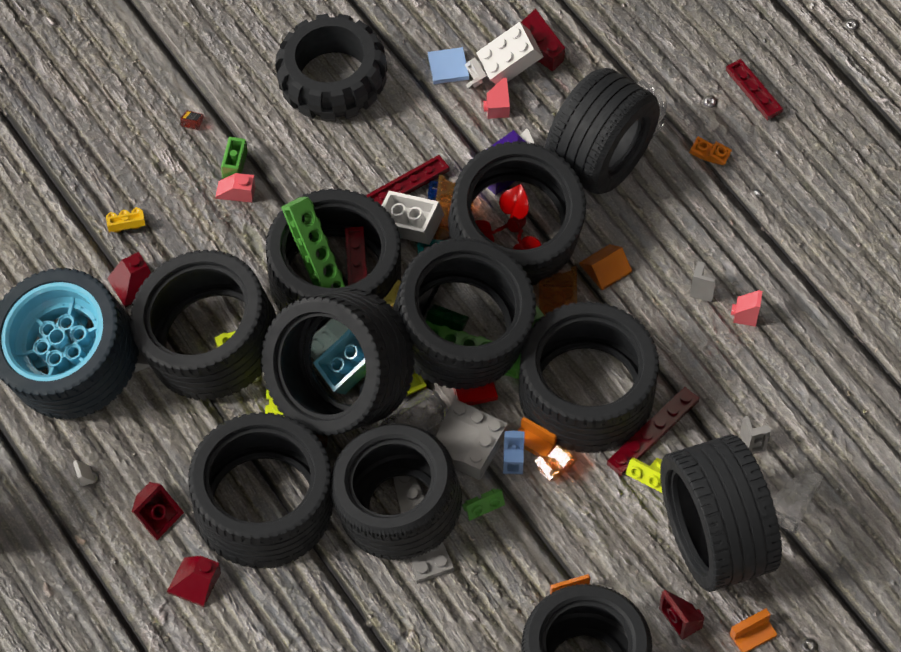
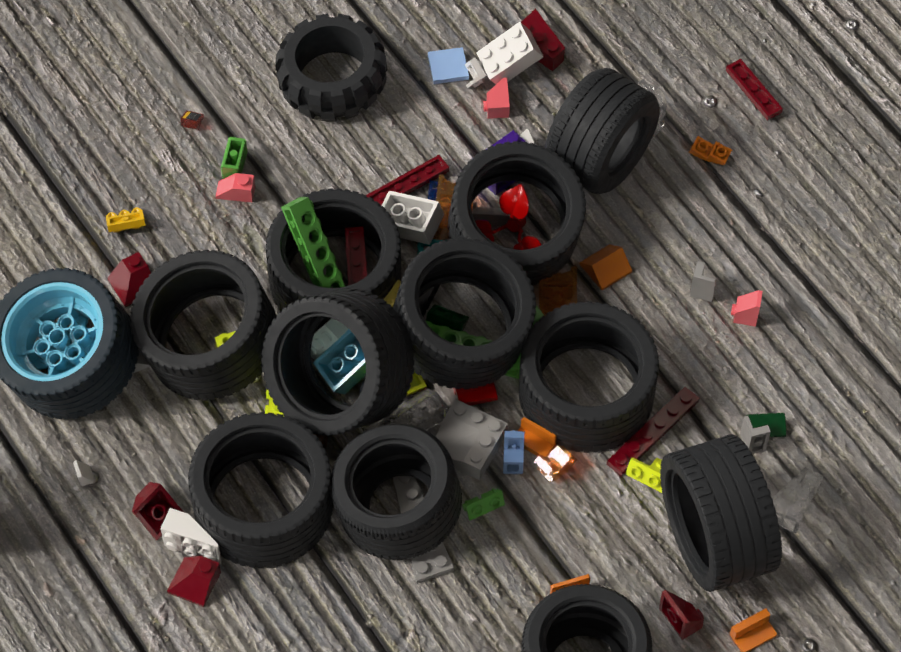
(186, 535): none -> white slope
(494, 216): none -> light grey hinge
(775, 421): none -> dark green slope

